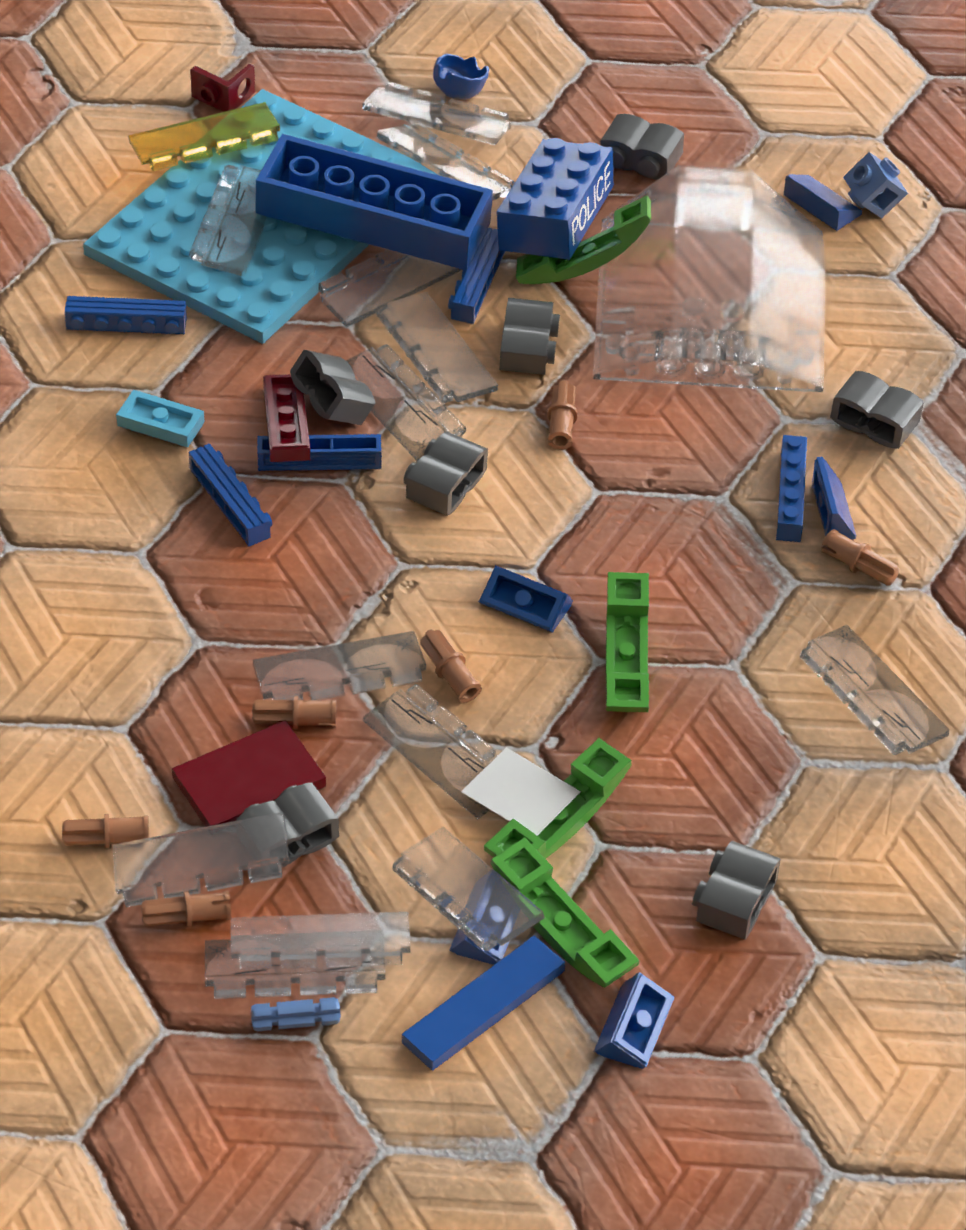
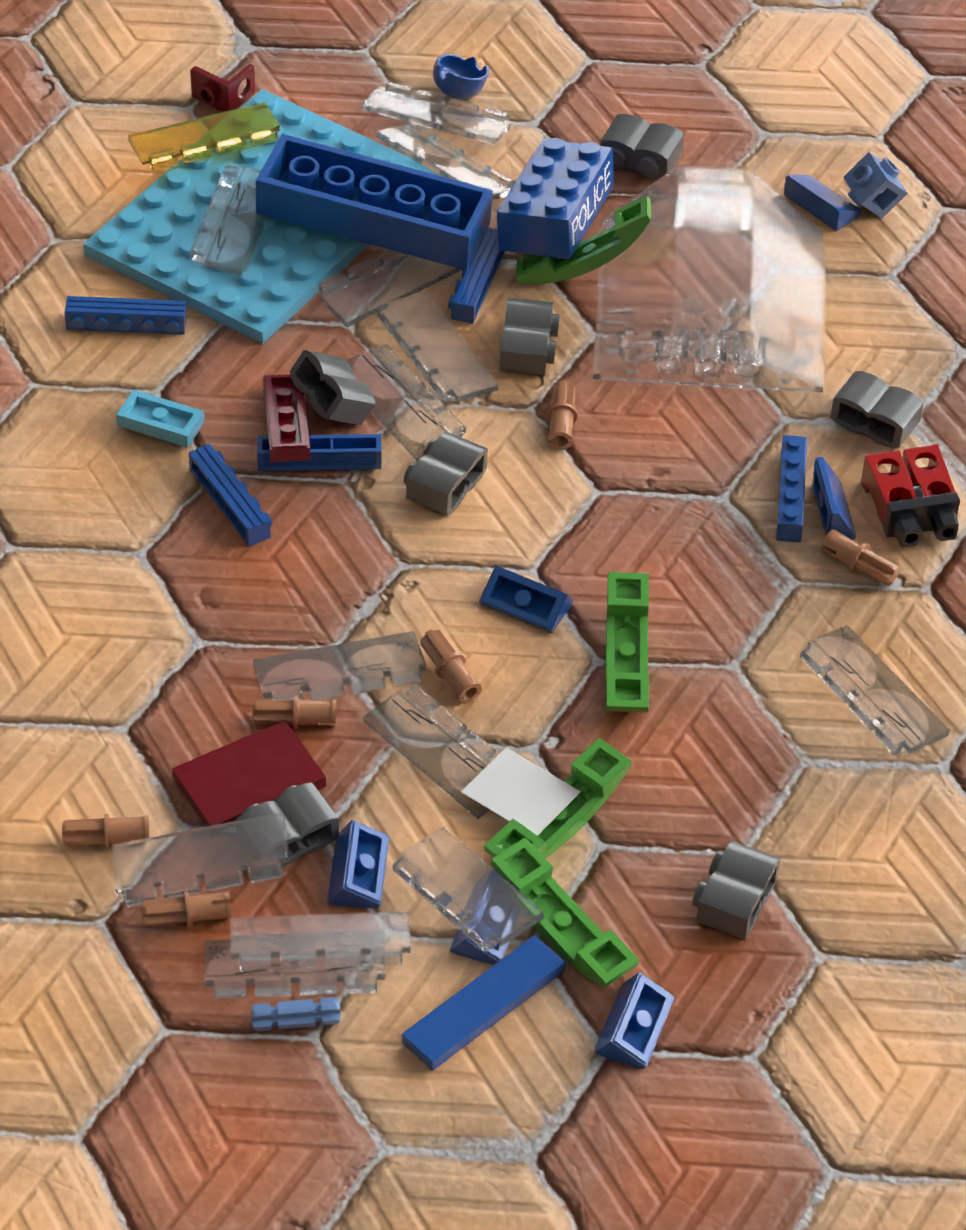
(358, 867): none -> blue slope
(912, 497): none -> hips

